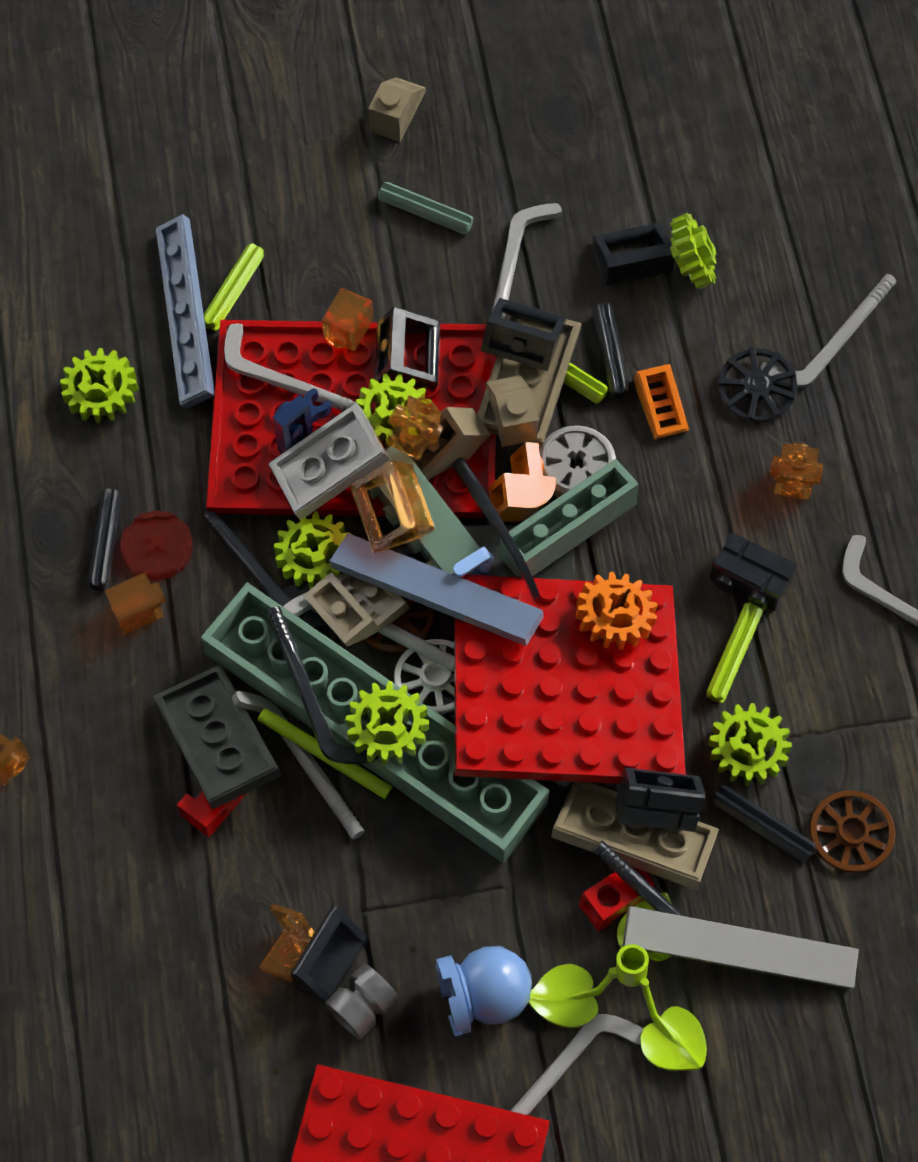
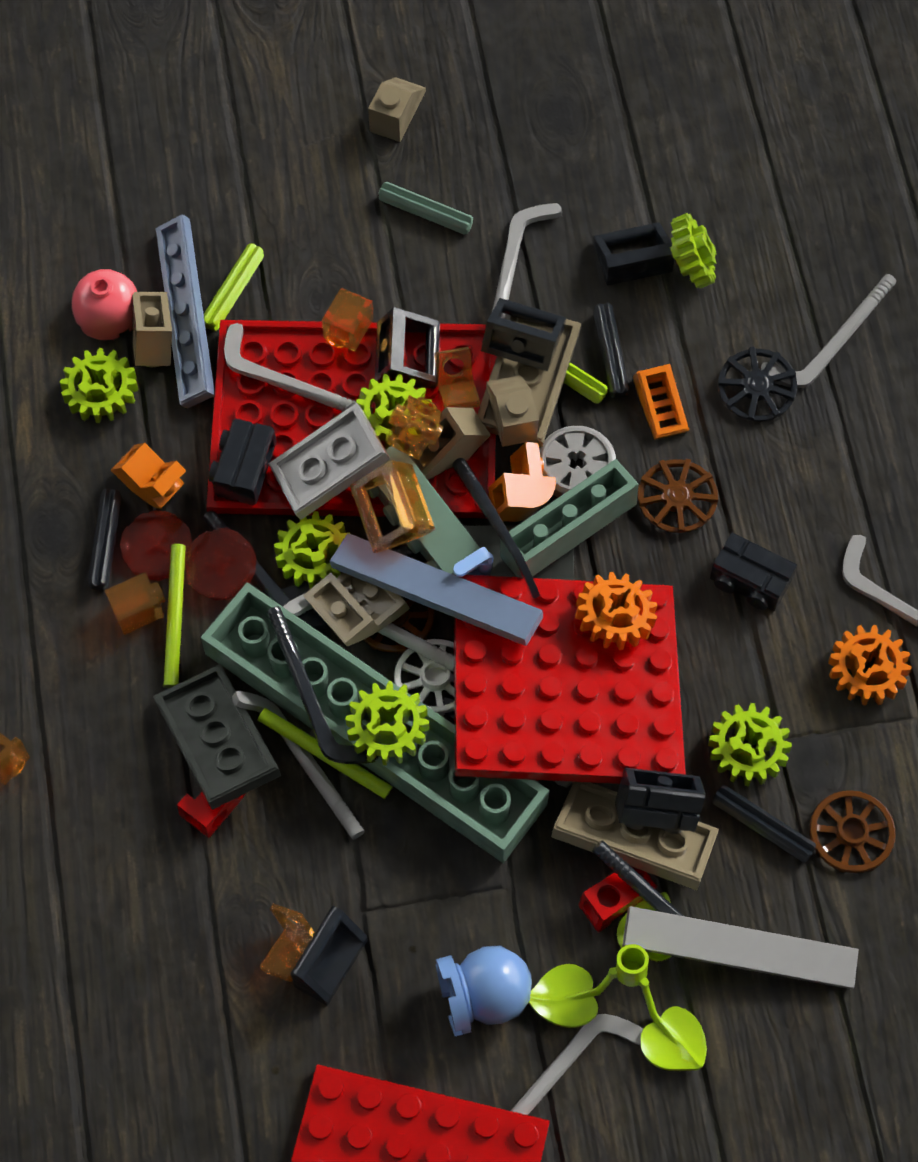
(104, 304): none -> coral cylinder
(149, 475): none -> orange brick
(151, 329): none -> dark tan slope
(174, 615): none -> lime bar
(220, 564): none -> clear red tile
(243, 461): none -> black brick
(295, 419): dark blue plate -> none
(362, 1001): flat silver wheel -> none
(456, 389): none -> clear orange bracket
(678, 495): none -> reddish brown wheel
(734, 653): lime axle -> none
(796, 470): clear orange brick -> none
(884, 673): none -> orange gear

